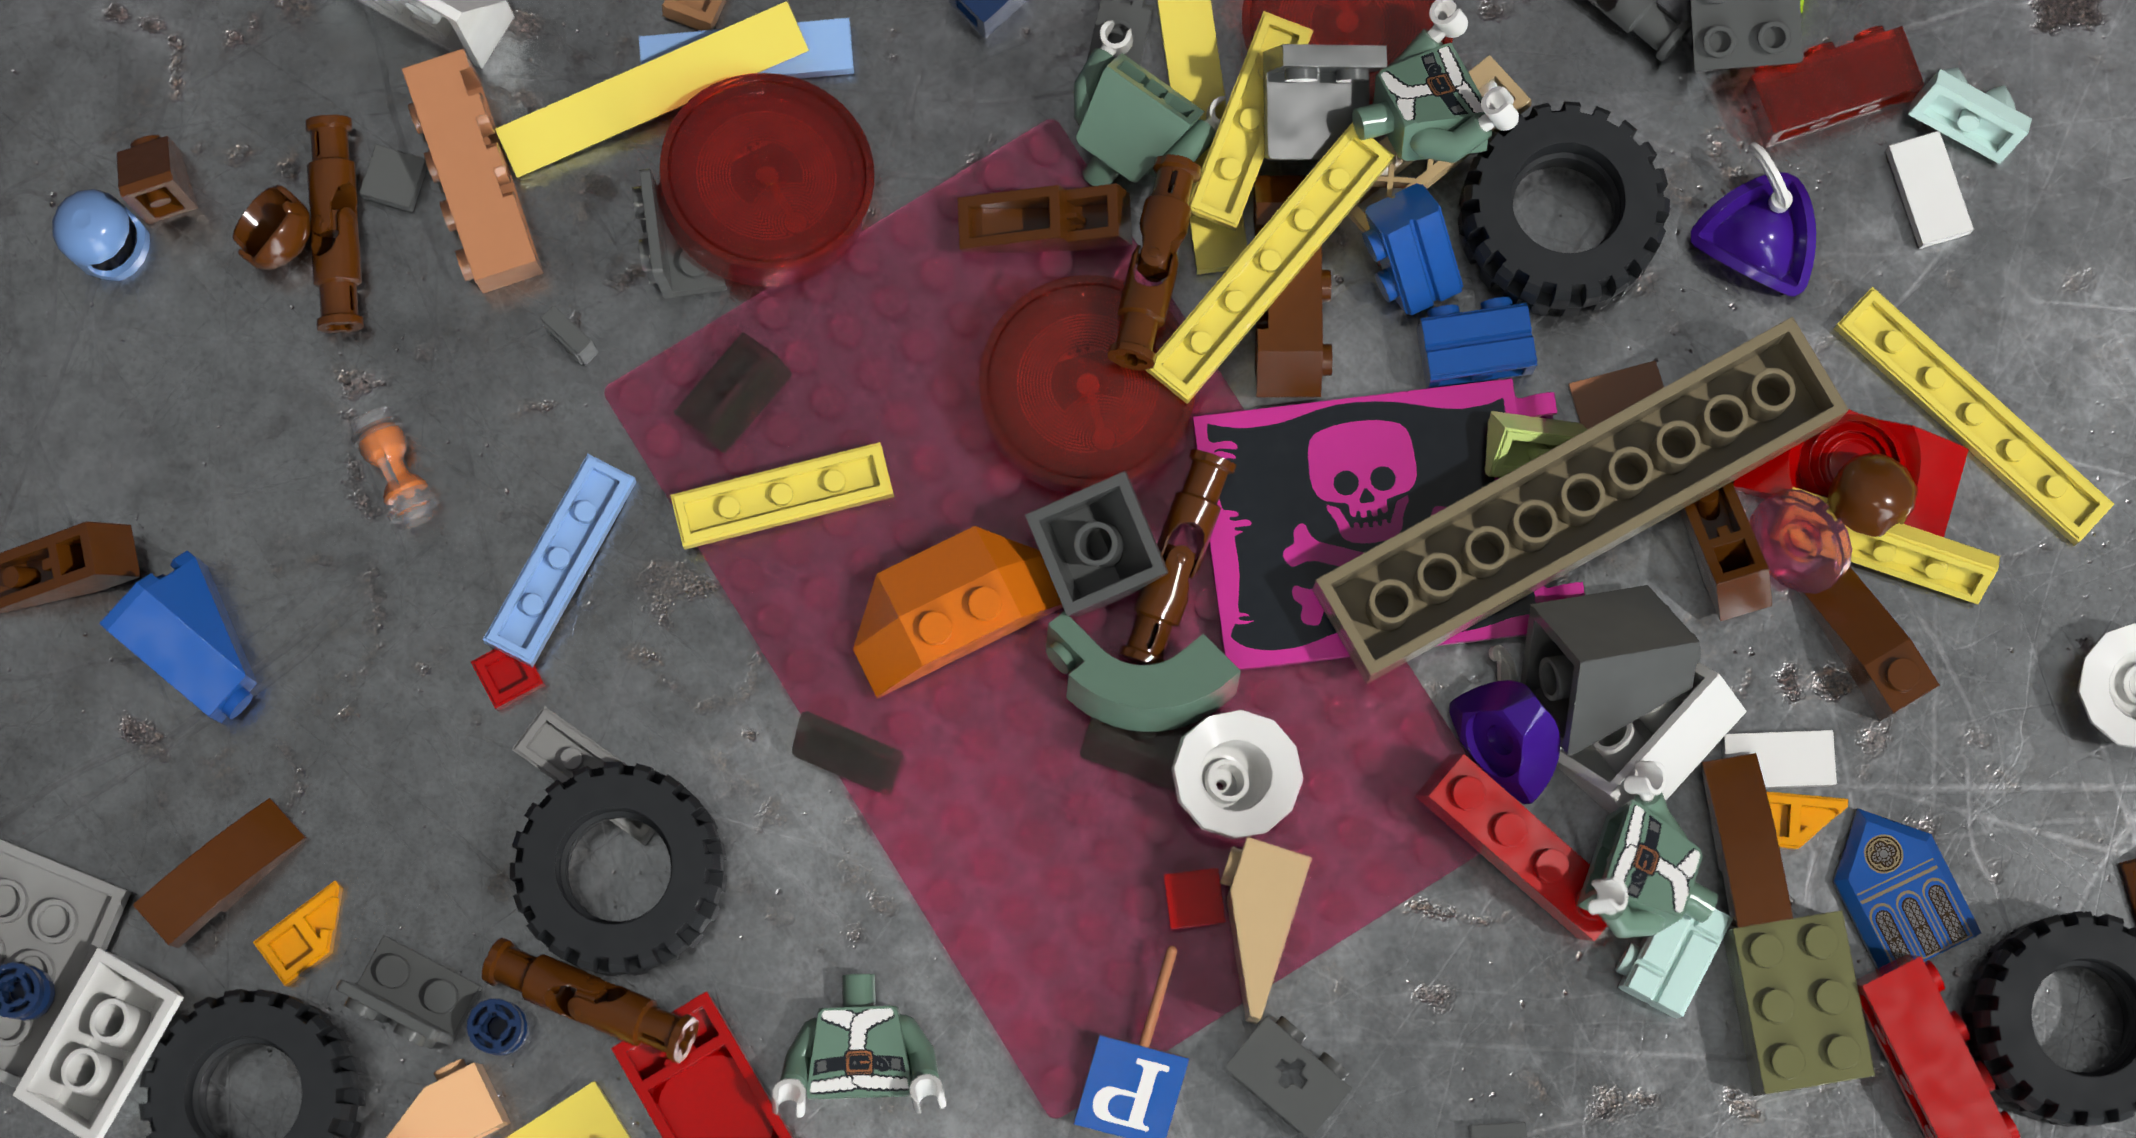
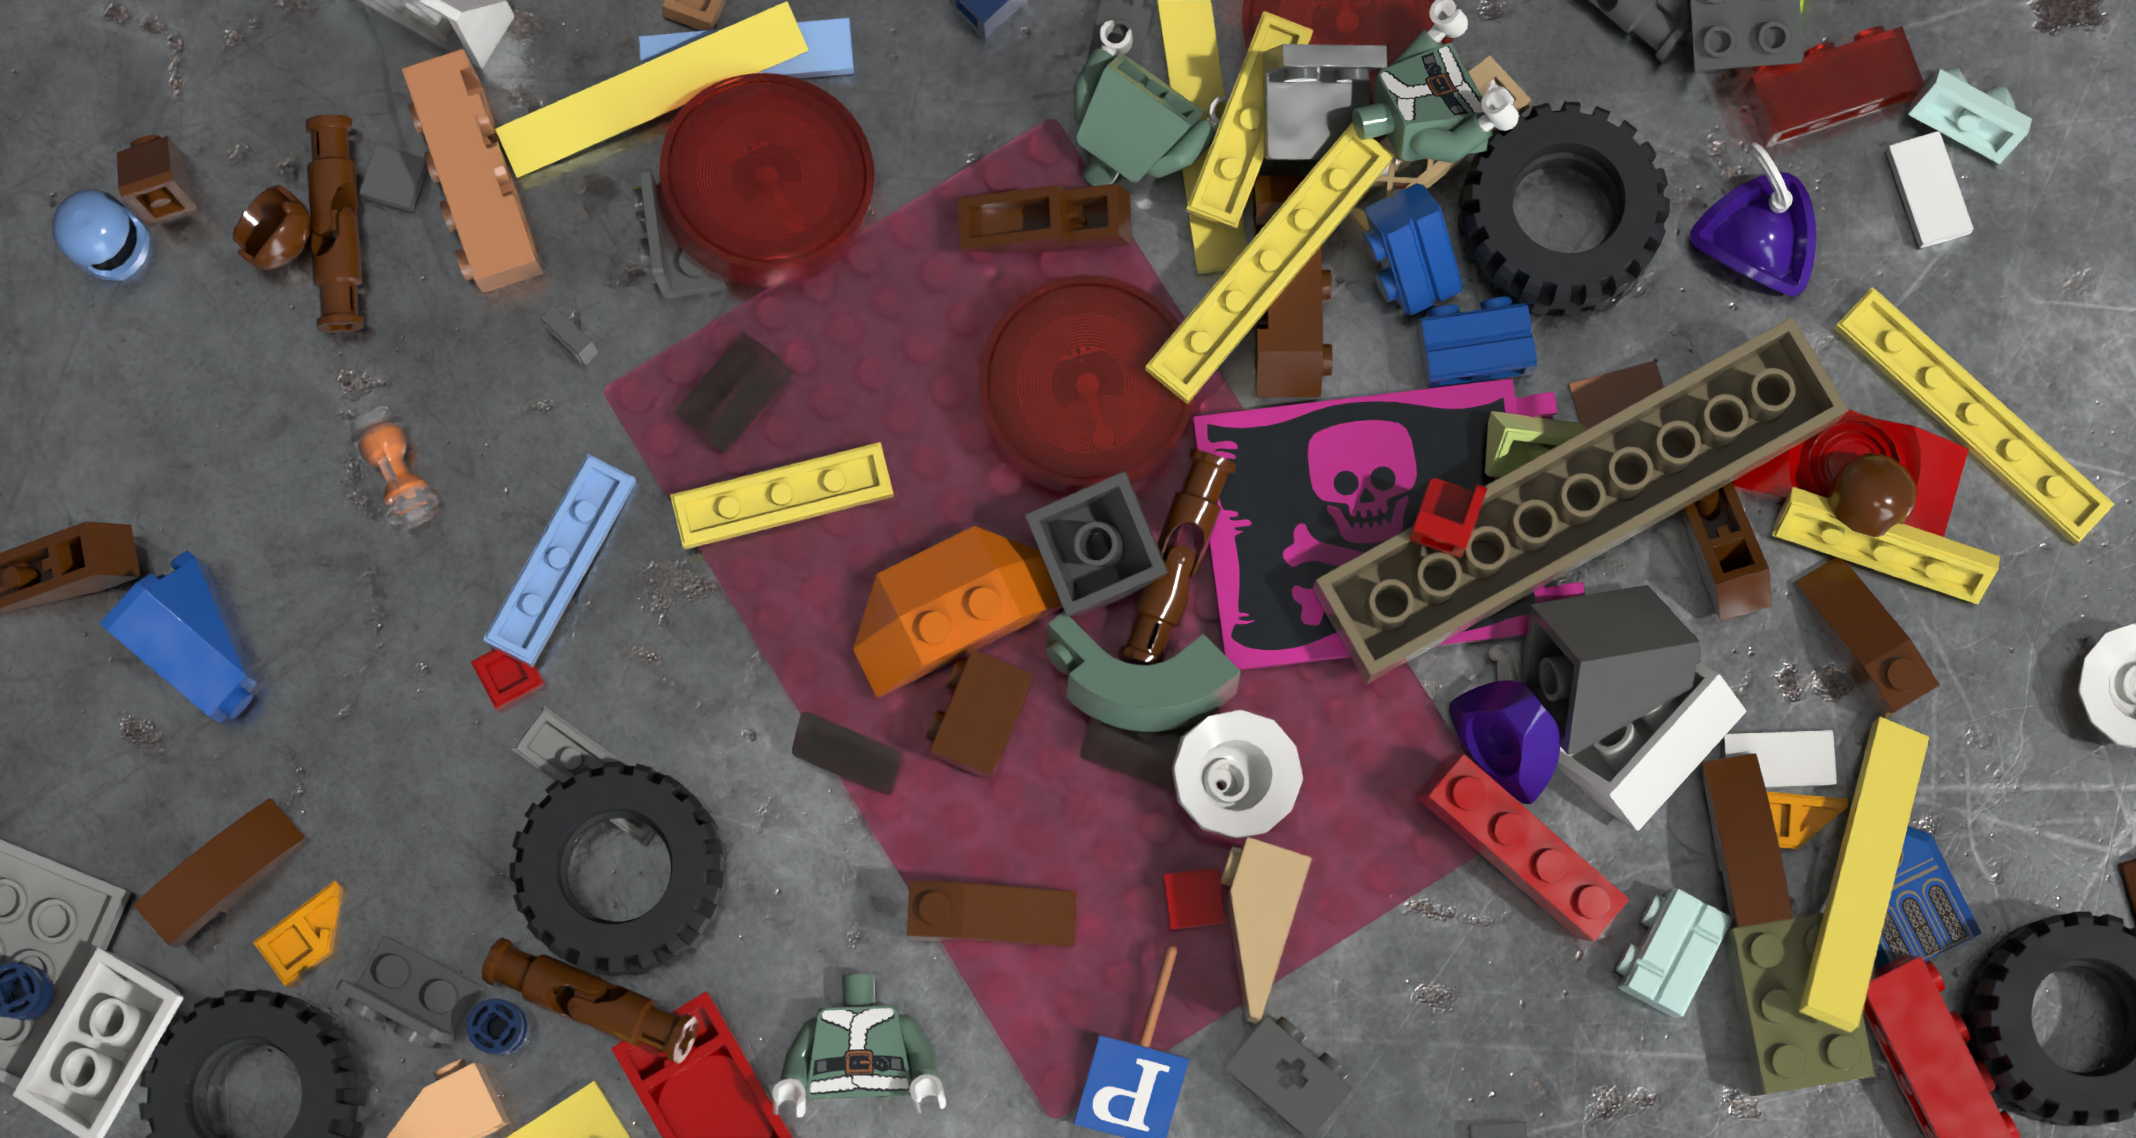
(980, 714): none -> reddish brown brick
(990, 914): none -> reddish brown slope
(1163, 229): reddish brown piece -> none
(1447, 517): none -> red panel
(1645, 864): torso -> none
(1801, 541): clear pink tile -> none
(1864, 875): none -> light yellow tile

